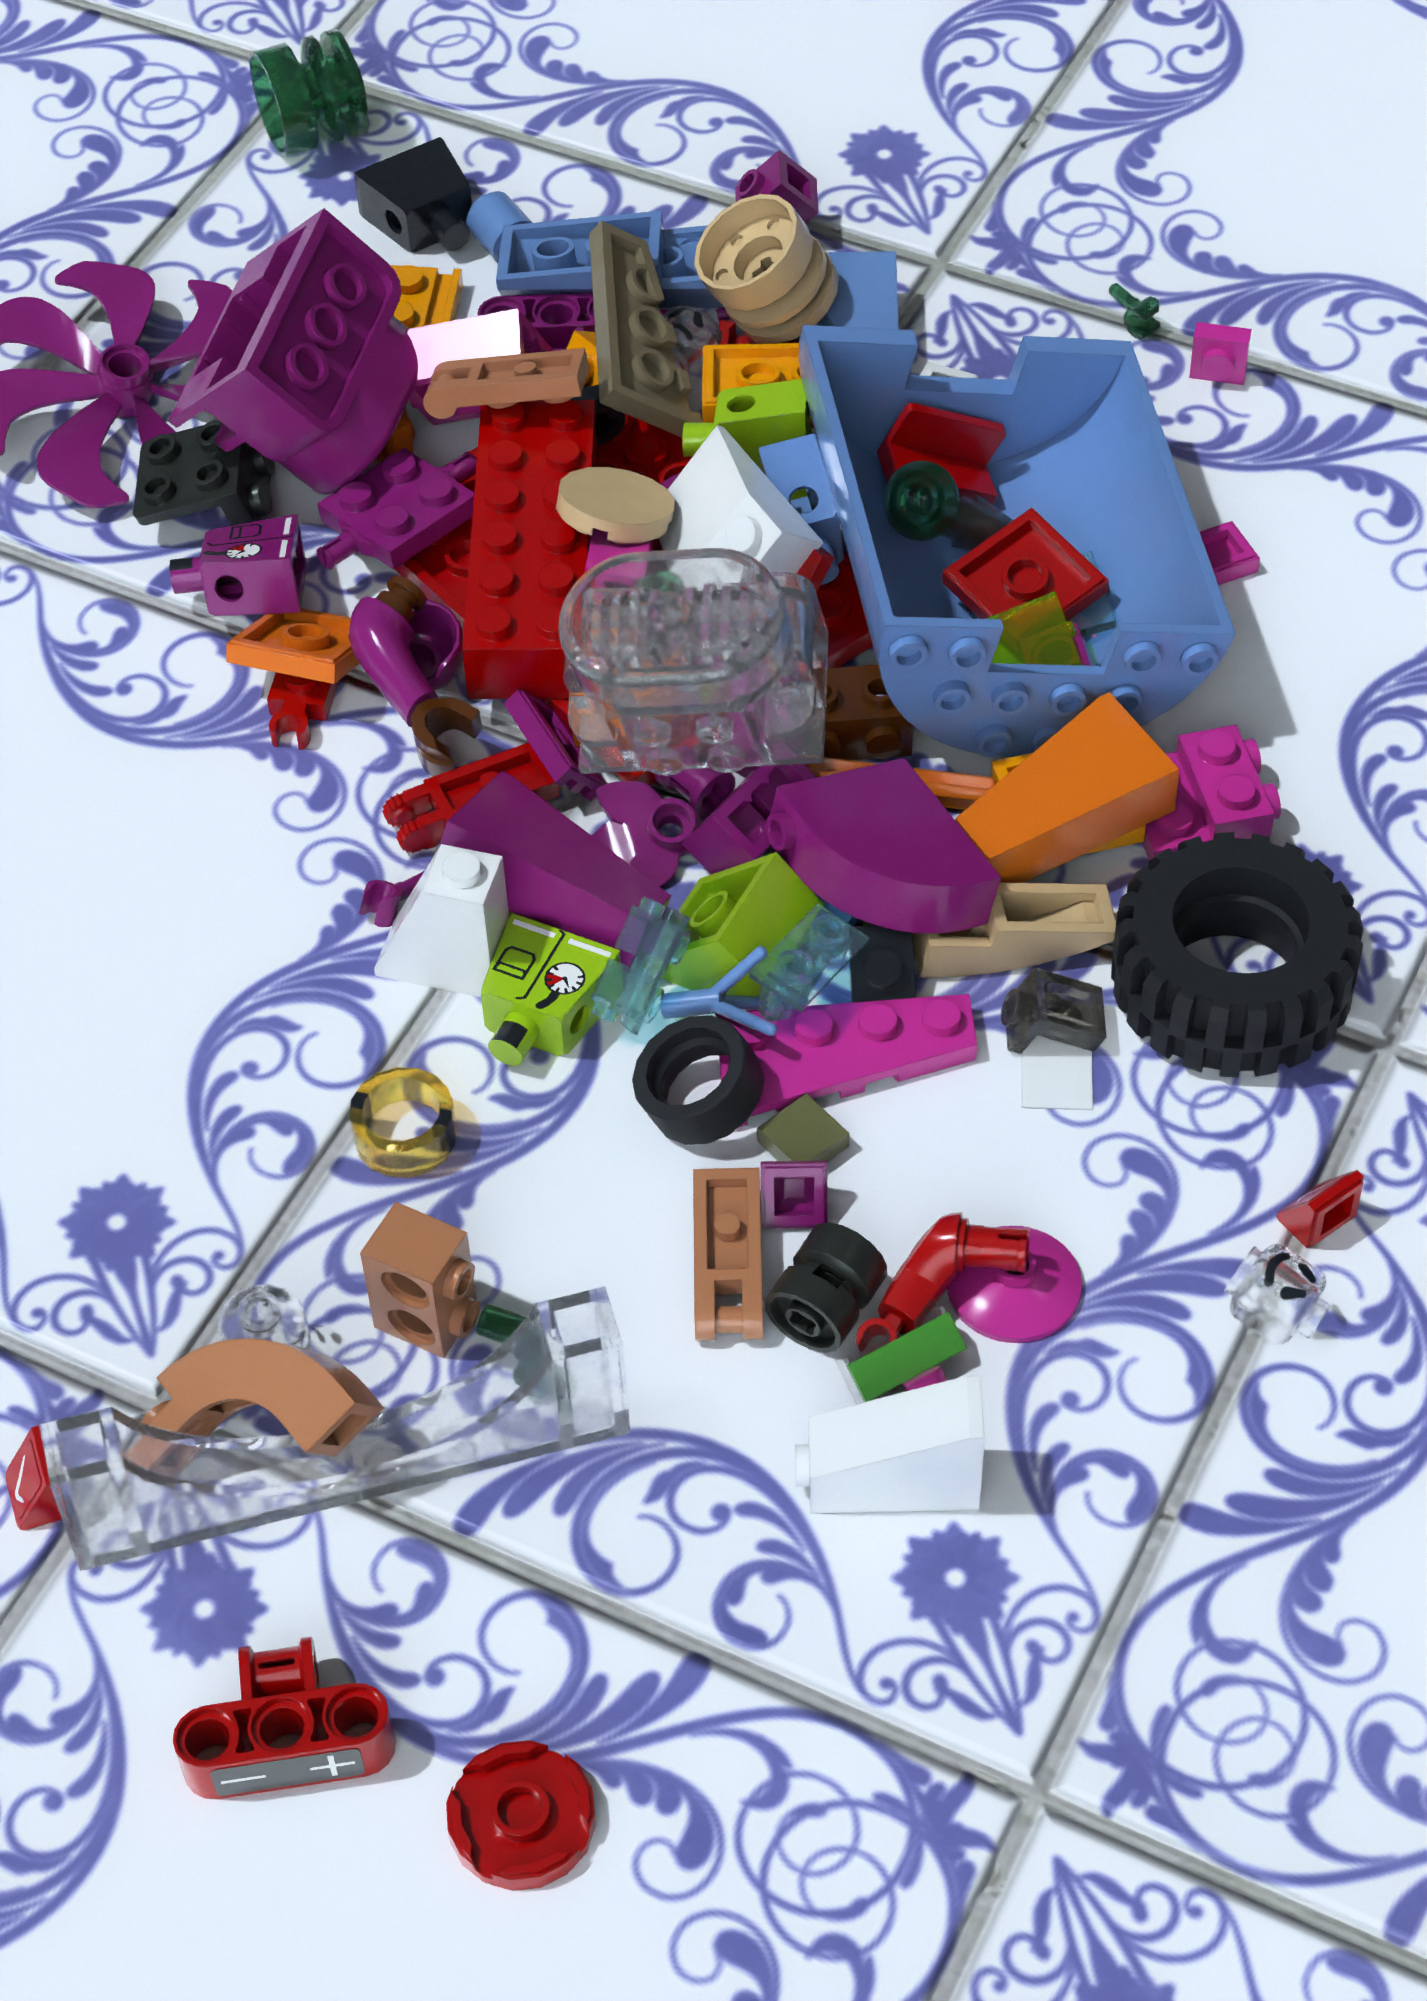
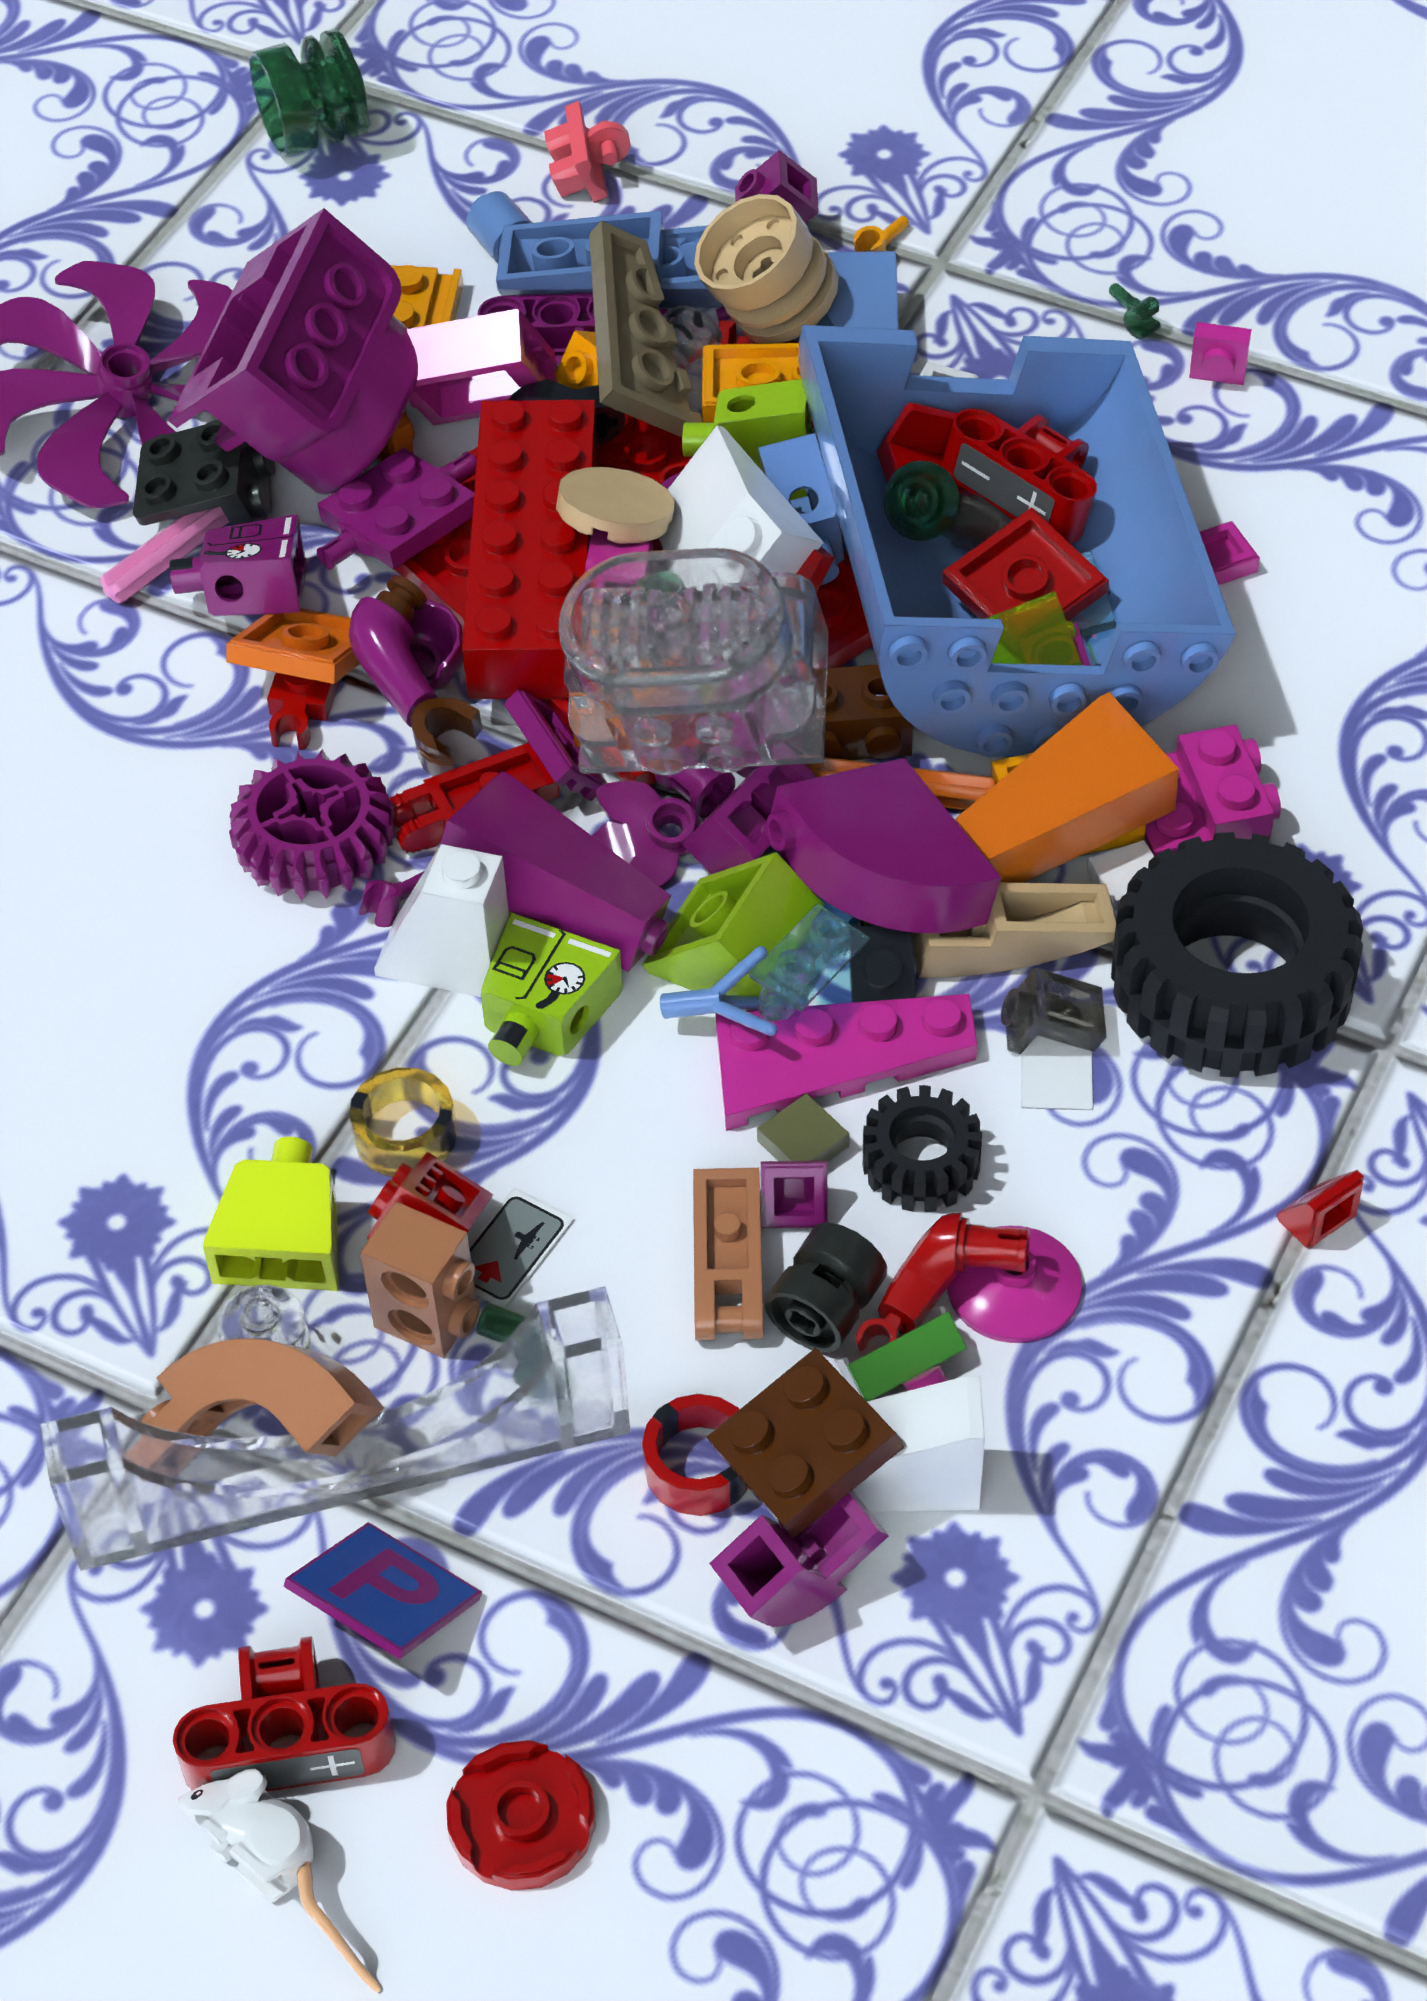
(30, 1484): red slope -> none
(155, 555): none -> bright pink axle
(267, 1842): none -> white animal
(276, 1223): none -> neon yellow torso
(312, 824): none -> magenta gear
(383, 1590): none -> piece
(417, 197): black torso -> none
(435, 1191): none -> red bracket
(506, 380): nougat plate -> none
(514, 1245): none -> light grey sticker
(583, 151): none -> coral hips
(636, 988): clear light blue hinge -> none
(683, 1493): none -> red piece
(721, 1109): black tyre -> none
(790, 1578): none -> magenta brick
(805, 1442): none -> reddish brown plate
(875, 239): none -> light orange hand
(928, 1118): none -> black tyre
(1022, 469): none -> red beam
(1118, 868): none -> white tile
(1277, 1294): clear head -> none

